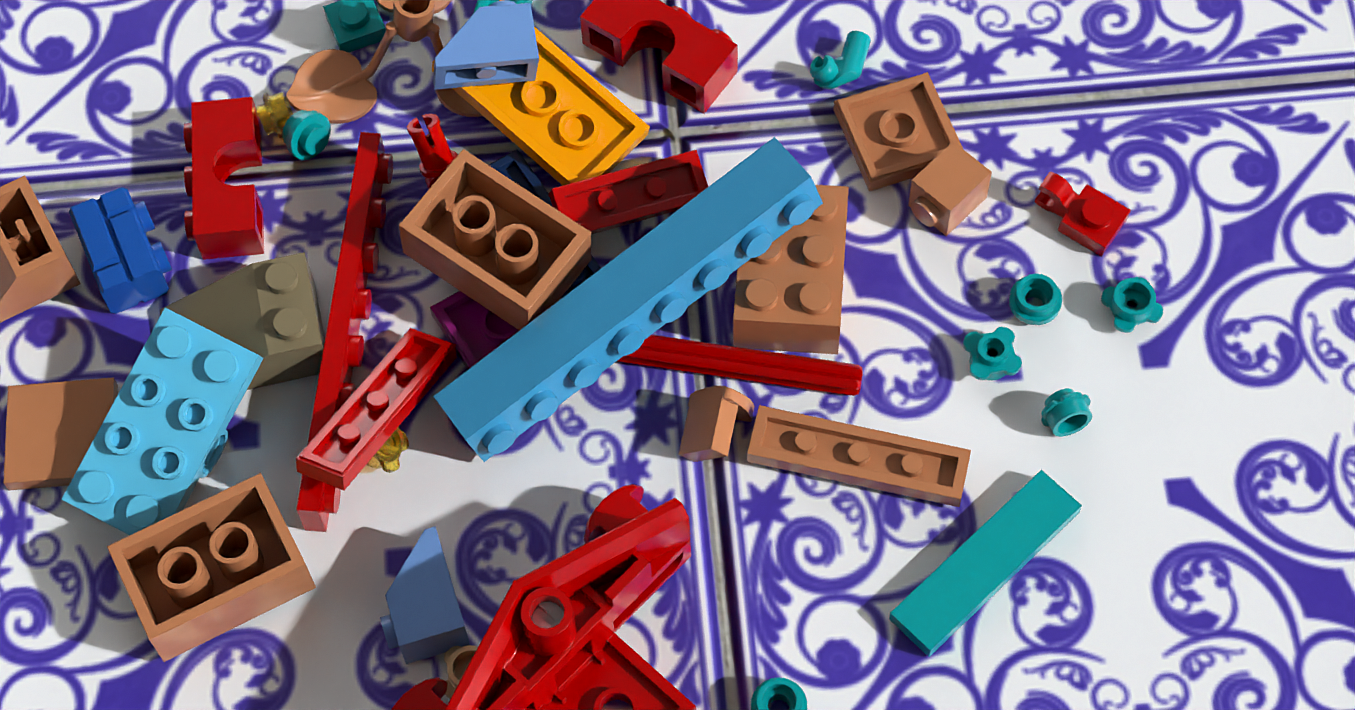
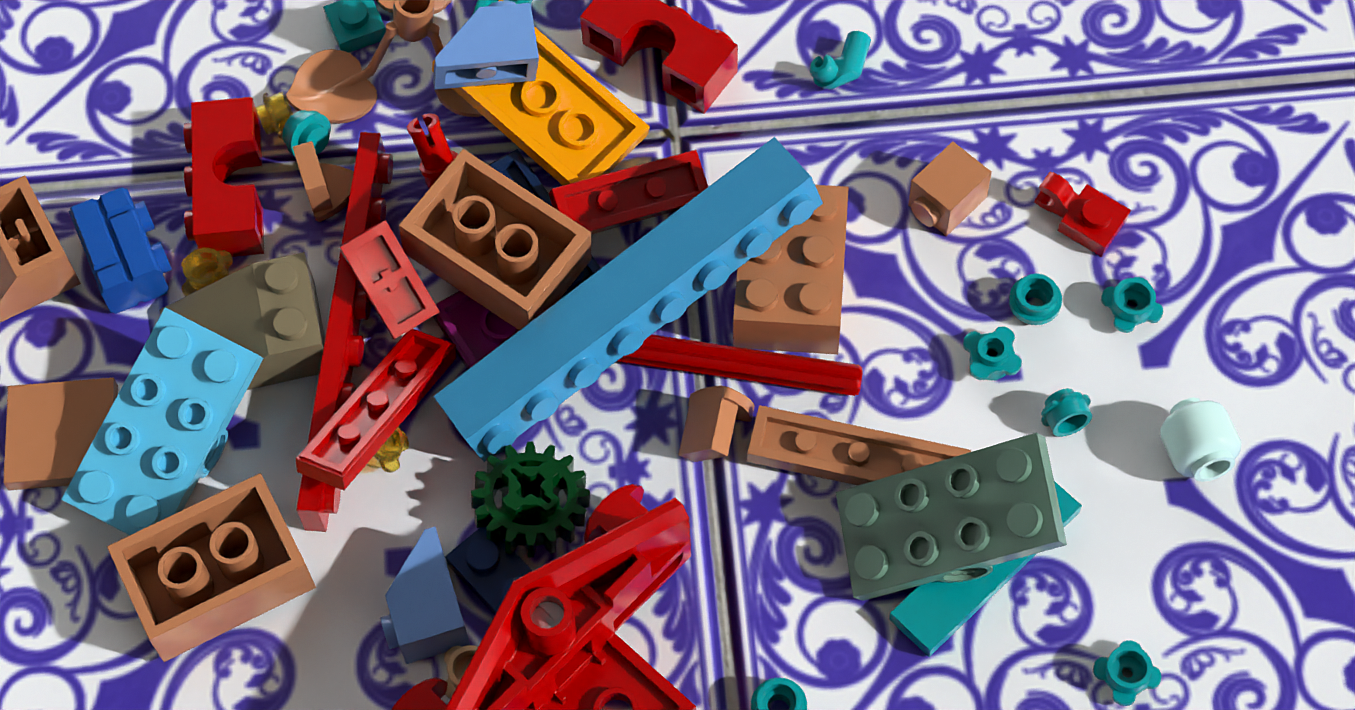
(203, 262): none -> clear yellow plate
(325, 184): none -> nougat tile
(389, 279): none -> hinge
(486, 567): none -> dark blue plate
(530, 499): none -> dark green gear
(895, 129): nougat tile -> none
(951, 518): none -> sand green plate
(1127, 656): none -> teal plate
(1200, 439): none -> light aqua head

